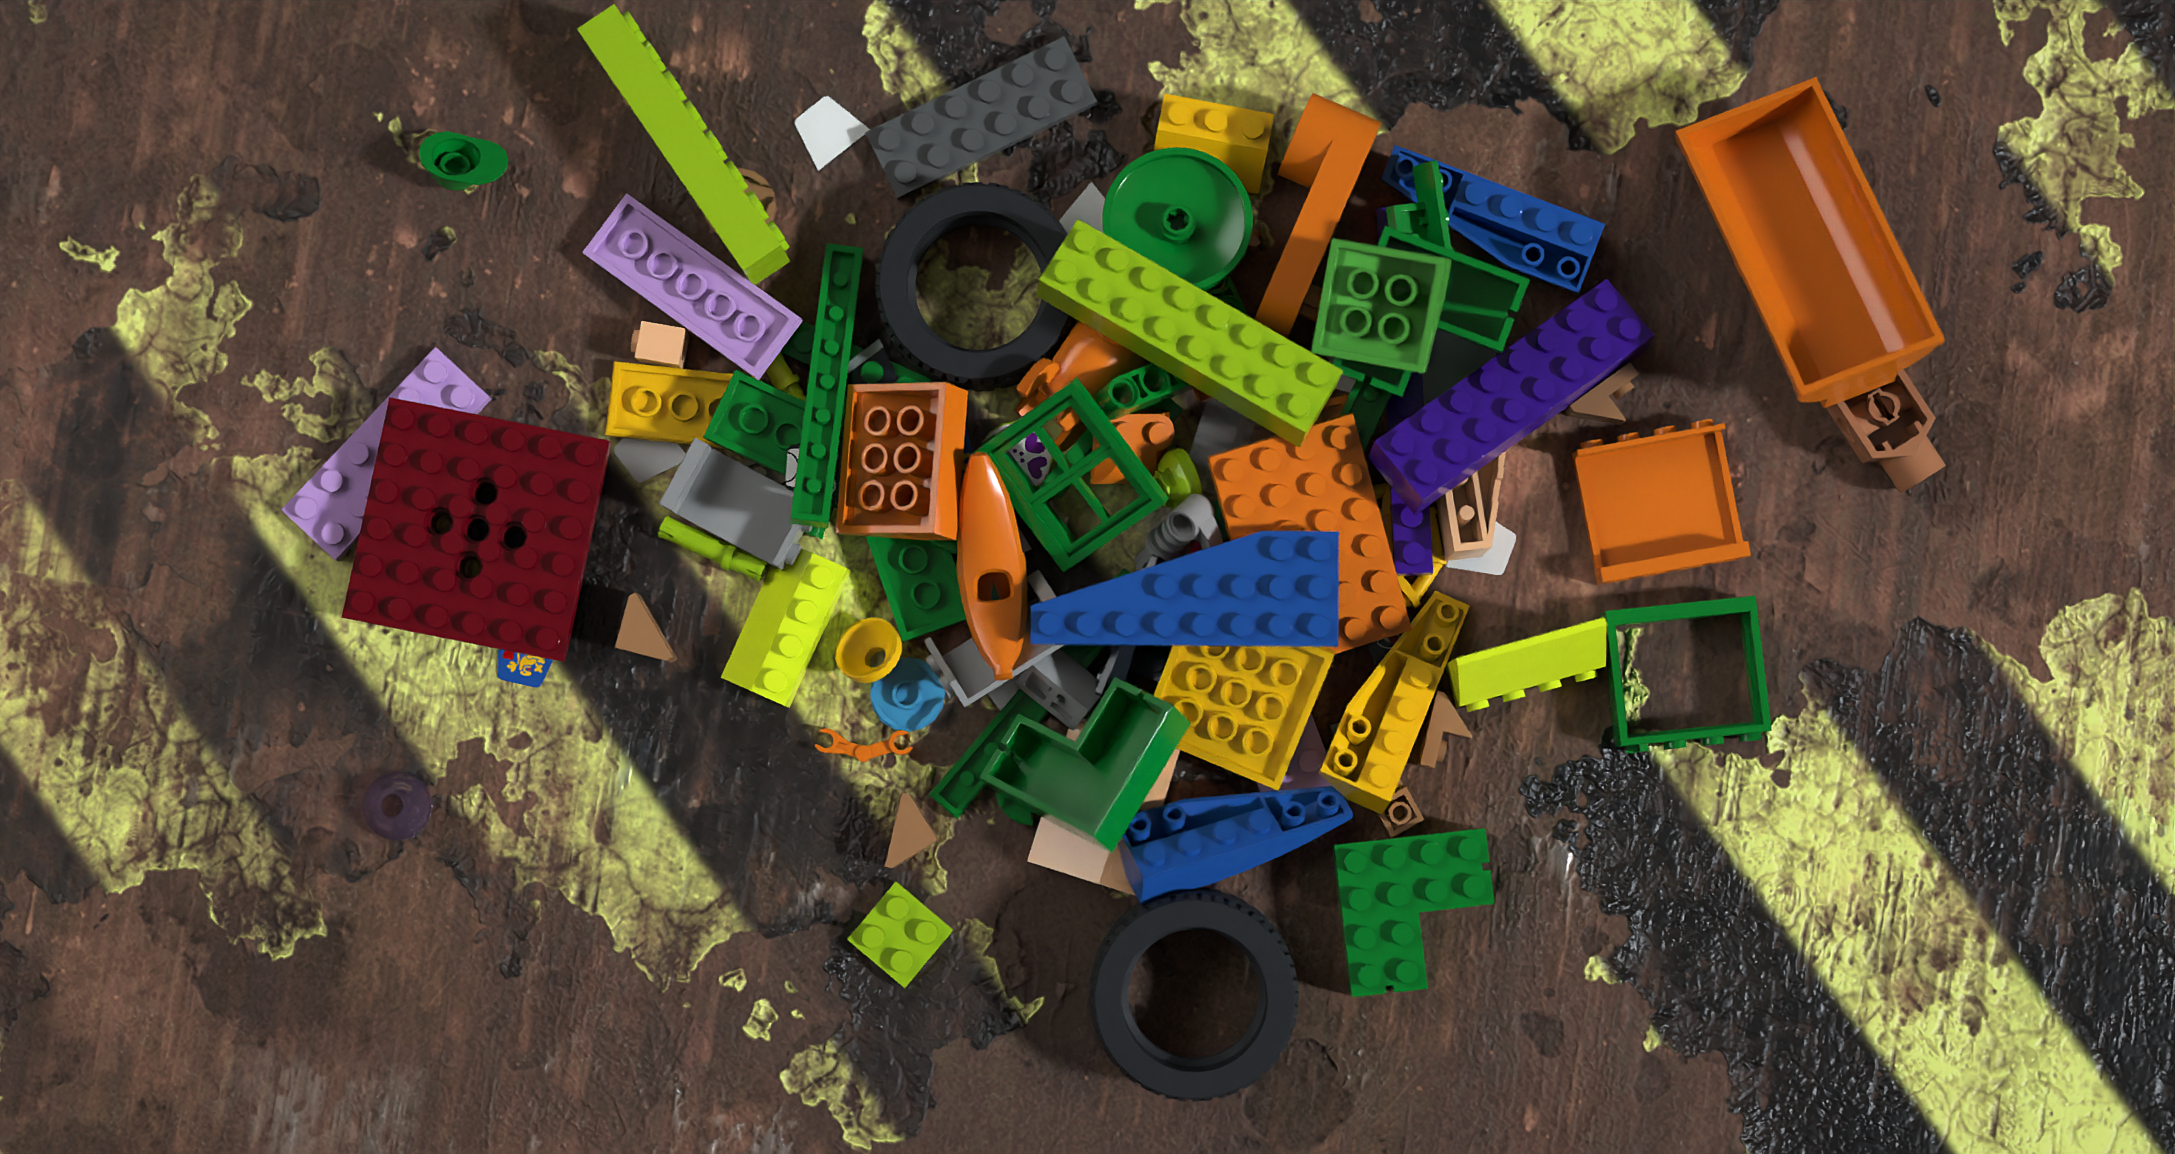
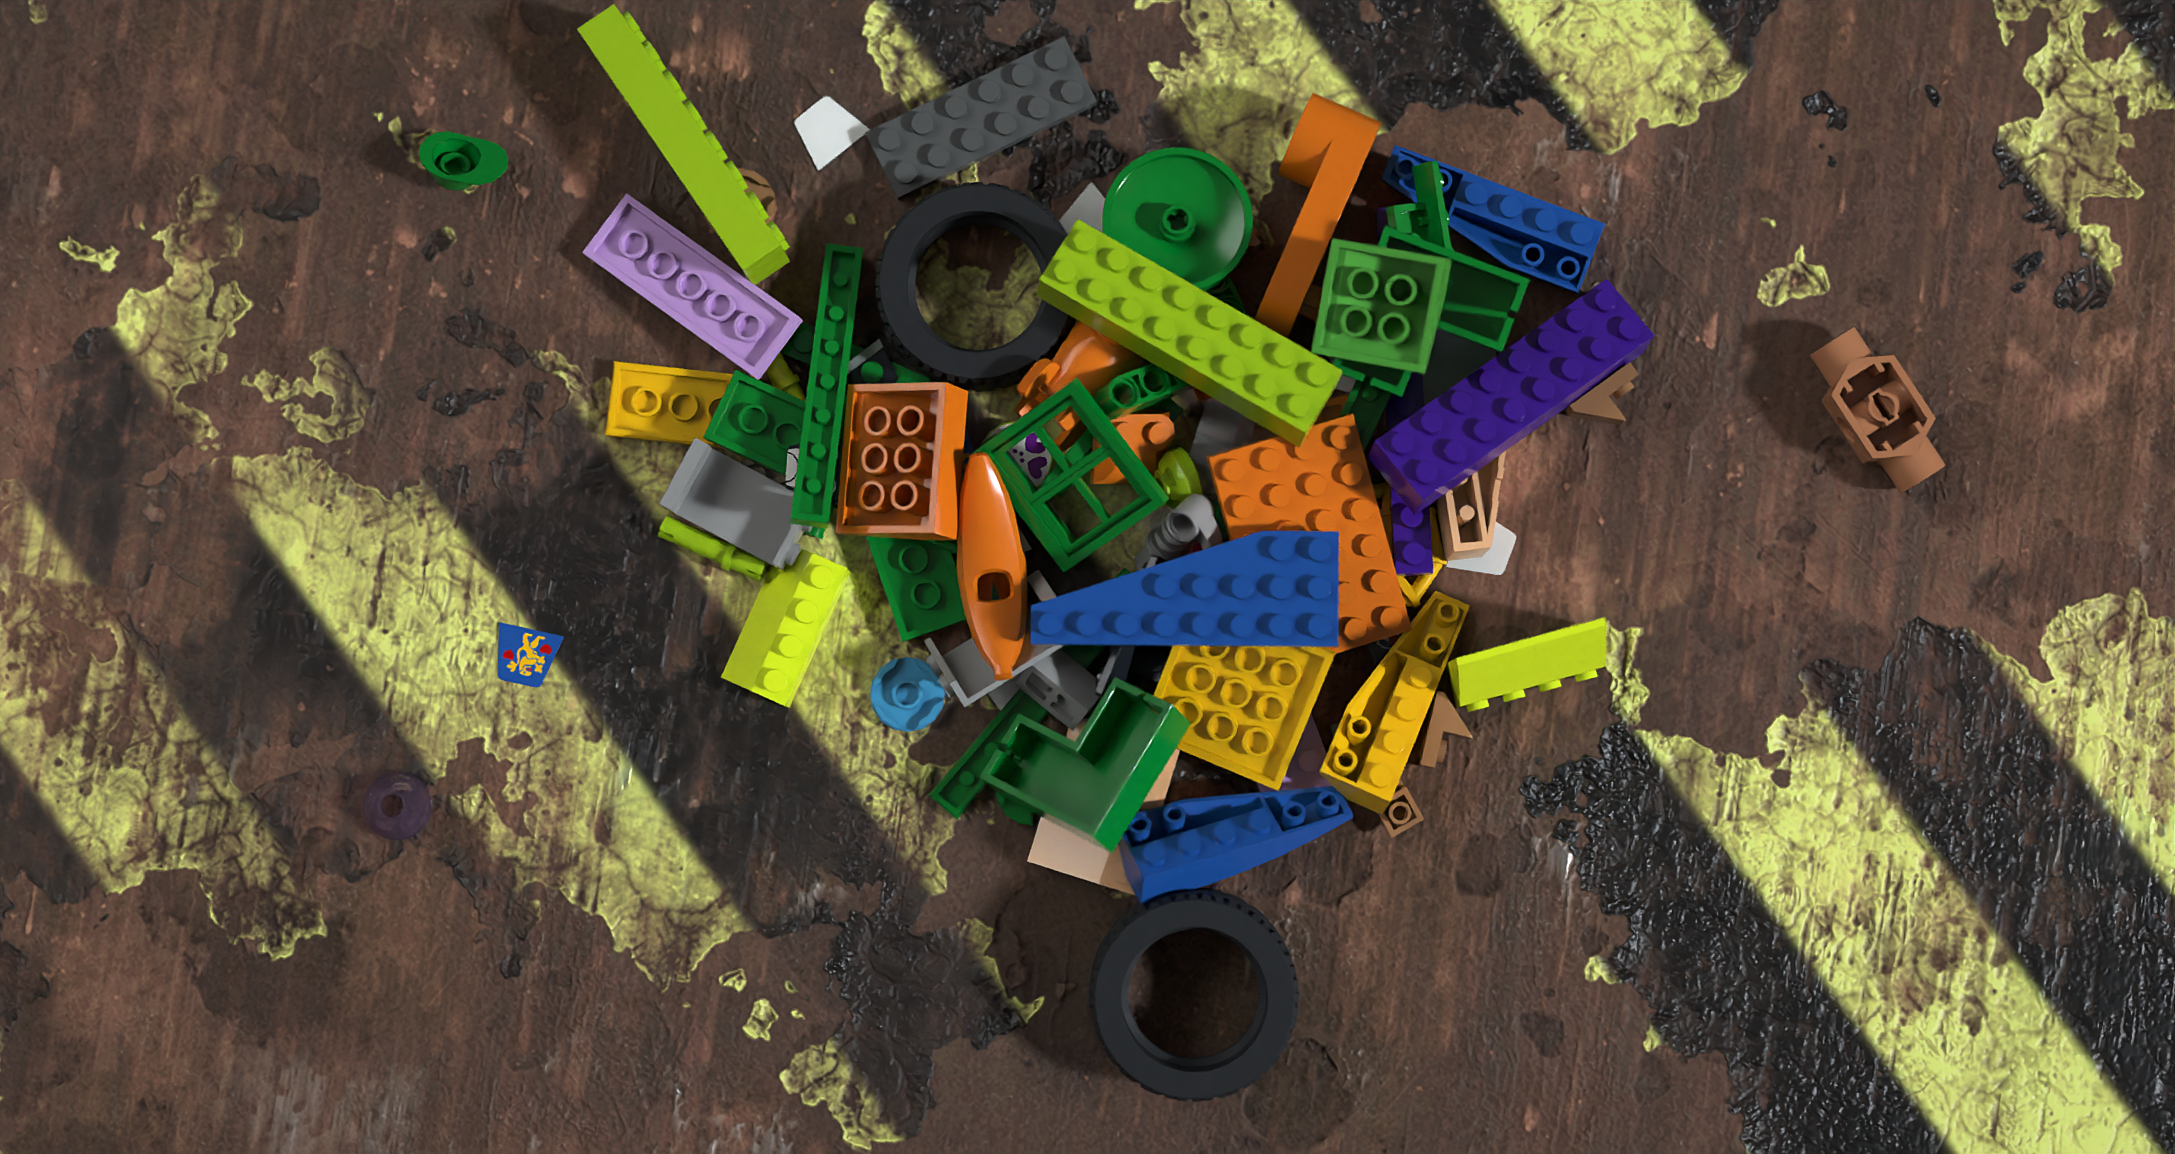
(336, 496): lavender plate -> none
(436, 466): dark red plate -> none
(641, 633): medium nougat slope -> none
(648, 458): white sticker -> none
(660, 345): light nougat brick -> none
(861, 643): yellow piece -> none
(863, 753): orange piece -> none
(900, 934): lime plate -> none
(910, 833): medium nougat slope -> none
(1224, 131): yellow slope -> none
(1384, 890): green piece -> none
(1658, 502): orange panel -> none
(1754, 665): green window -> none
(1811, 243): orange piece -> none

